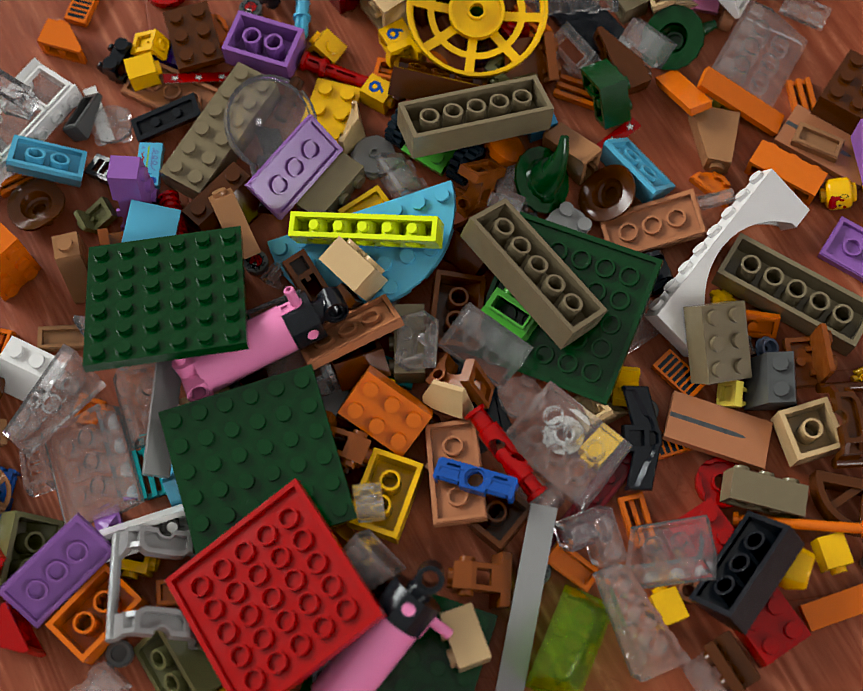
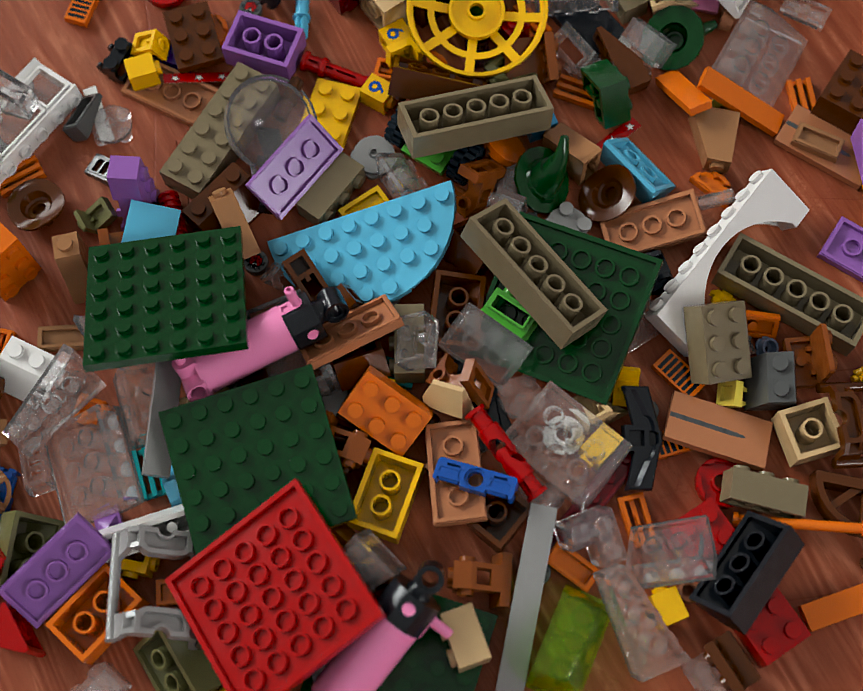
(46, 161): medium azure slope -> none
(59, 41): orange slope -> none
(120, 654): dark grey tile -> none
(152, 157): medium azure tile -> none
(166, 117): black plate -> none
(327, 45): yellow bracket -> none
(353, 131): tan slope -> none
(354, 268): tan brick -> none
(367, 229): neon yellow brick -> none
(369, 502): clear plate -> none
(797, 174): orange brick -> none
(799, 572): yellow hair -> none
(832, 553): yellow brick -> none
(838, 193): yellow head -> none

